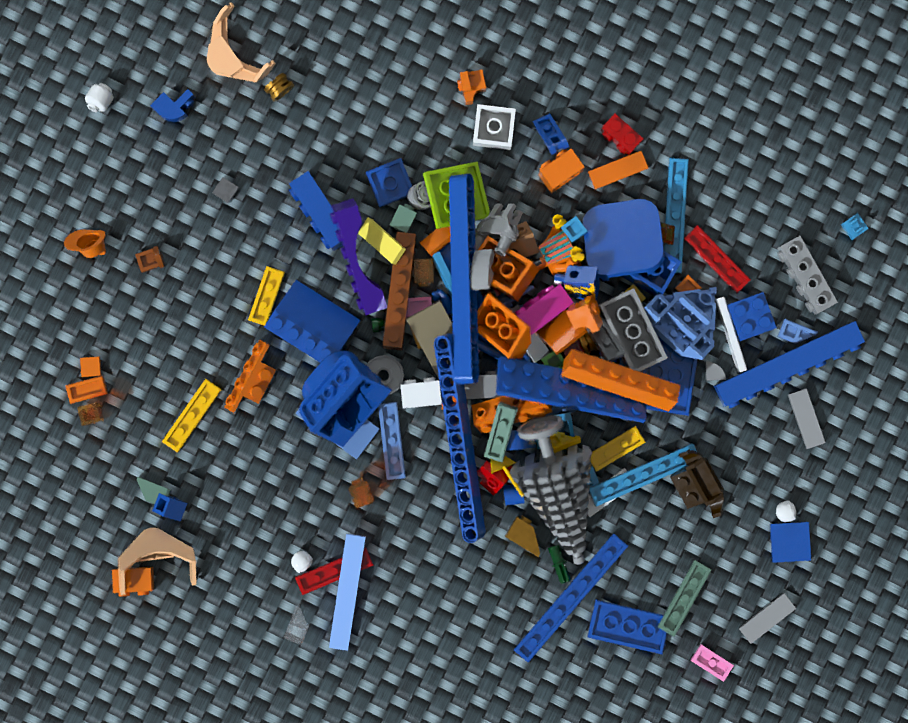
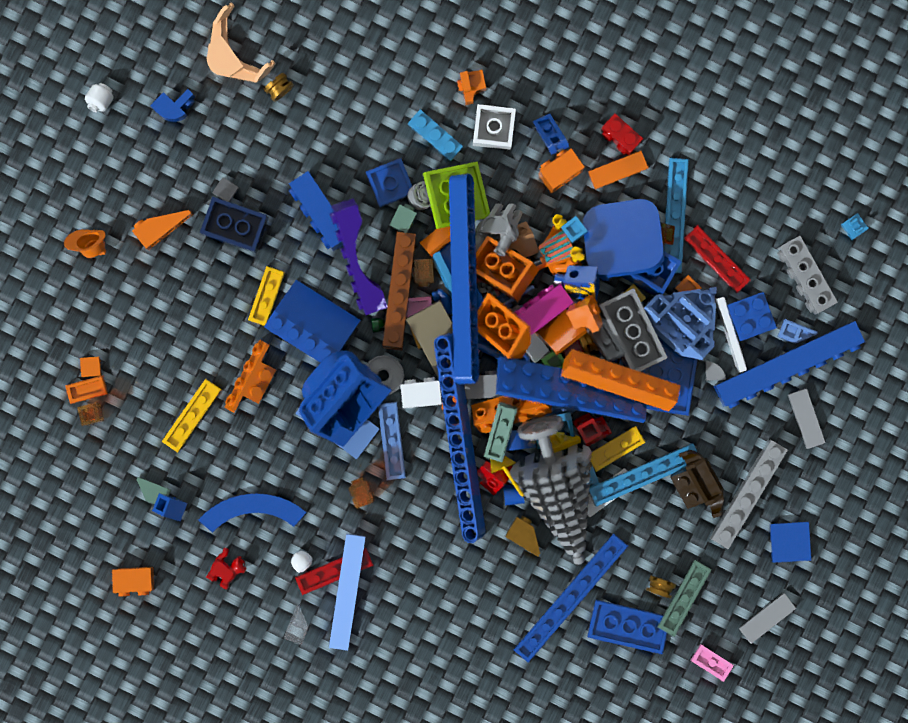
(150, 259): dark orange tile -> none
(154, 545): light nougat piece -> none
(157, 228): none -> orange slope
(223, 570): none -> red animal
(234, 225): none -> dark blue brick
(252, 504): none -> blue tile
(381, 241): light yellow tile -> none
(435, 135): none -> dark azure plate
(481, 269): light grey slope -> none
(559, 564): dark green axle -> none
(591, 429): none -> red brick
(660, 586): none -> pearl gold wheel
(748, 494): none -> light grey brick
(786, 511): white piece -> none

